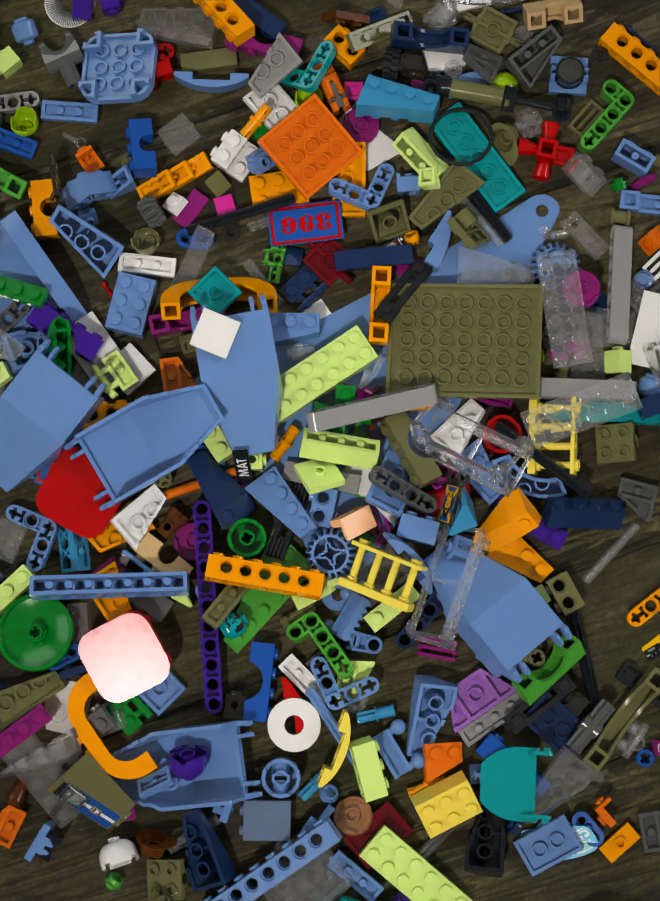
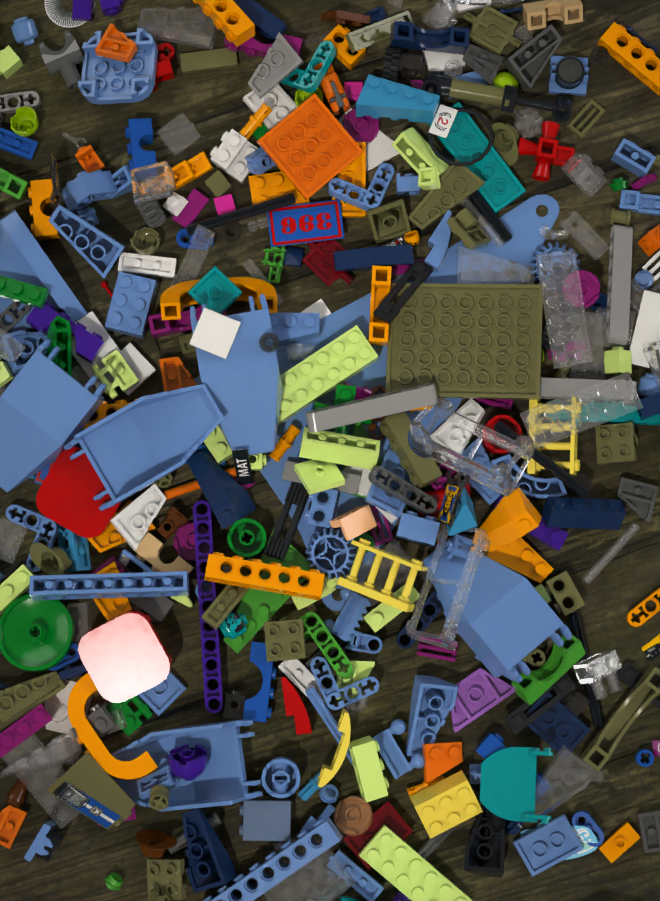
(50, 560): none -> olive piece
(69, 112): medium blue plate -> none
(116, 45): none -> orange wing
(117, 853): white cylinder -> none
(152, 182): none -> clear slope
(159, 797): none -> olive wheel
(225, 811): medium blue tile -> none
(236, 81): medium blue slope -> none
(269, 336): none -> clear smoke plate
(277, 730): white sticker -> none
(281, 501): medium blue wing -> none
(285, 640): none -> olive plate
(299, 285): dark blue plate -> none
(369, 374): clear slope -> none
(375, 713): dark azure axle -> none
(399, 546): medium blue slope -> none
(443, 121): none -> white sticker
(489, 720): light grey tile -> none
(590, 726): dark grey piece -> none
(595, 668): none -> clear brick
(603, 816): orange bracket -> none
(604, 121): bright green beam -> none
(634, 736): clear plate -> none

